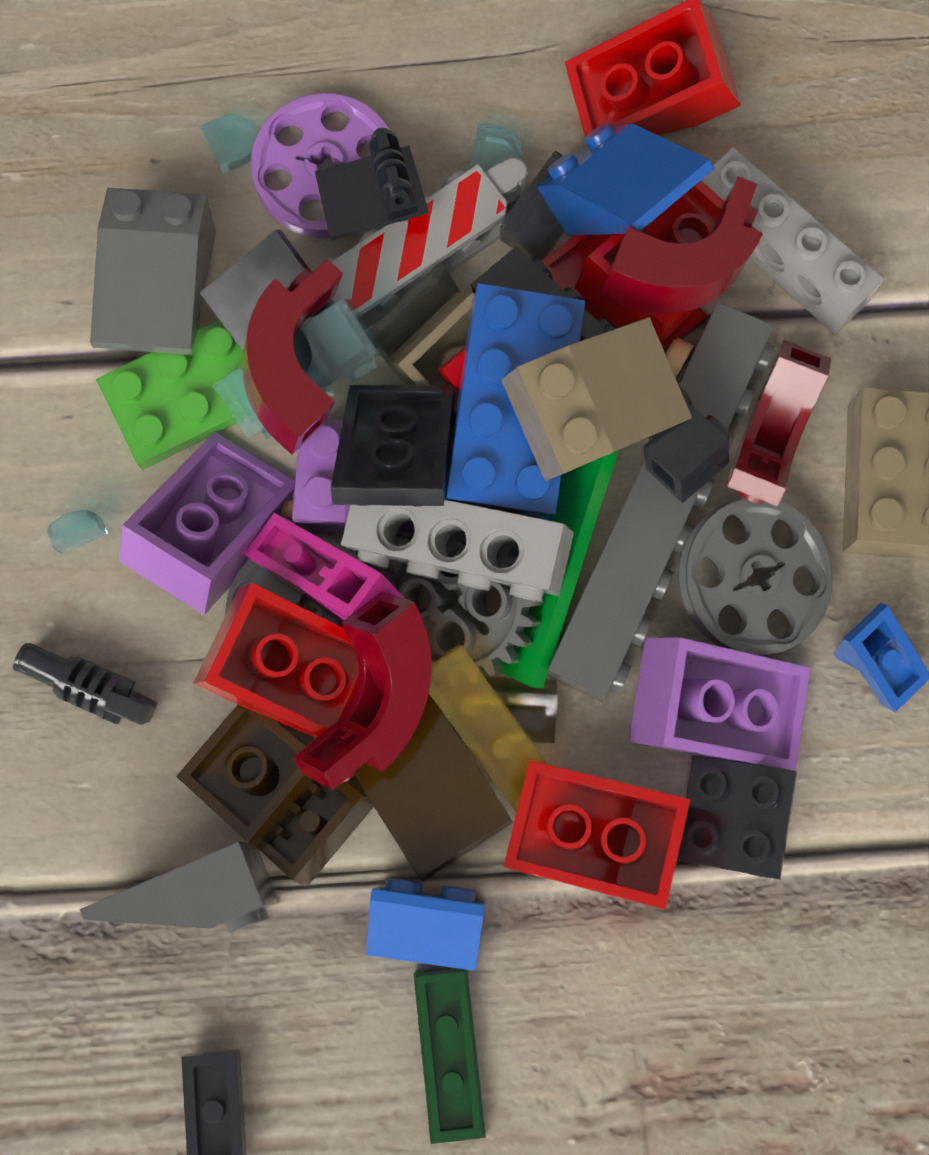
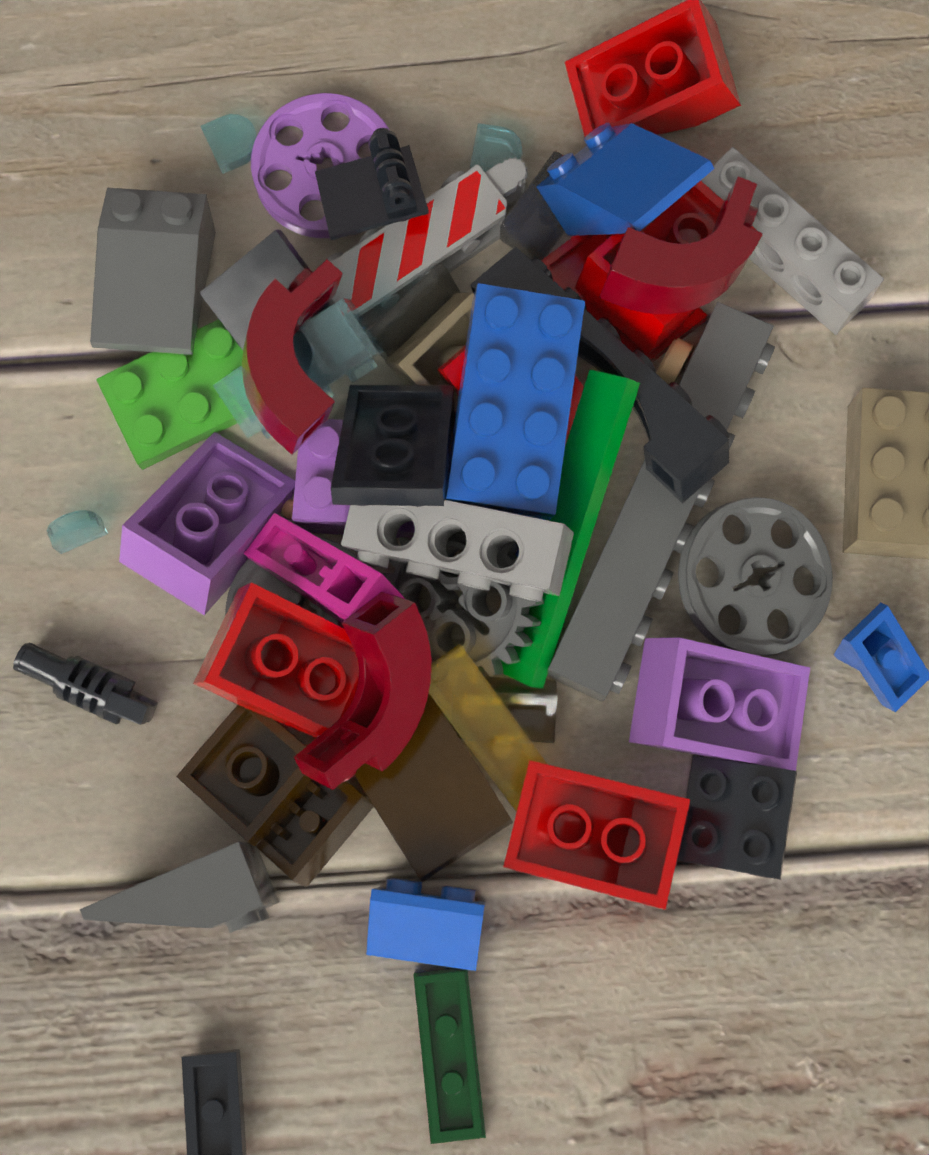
(595, 397): dark tan slope -> none
(777, 424): dark red arch -> none

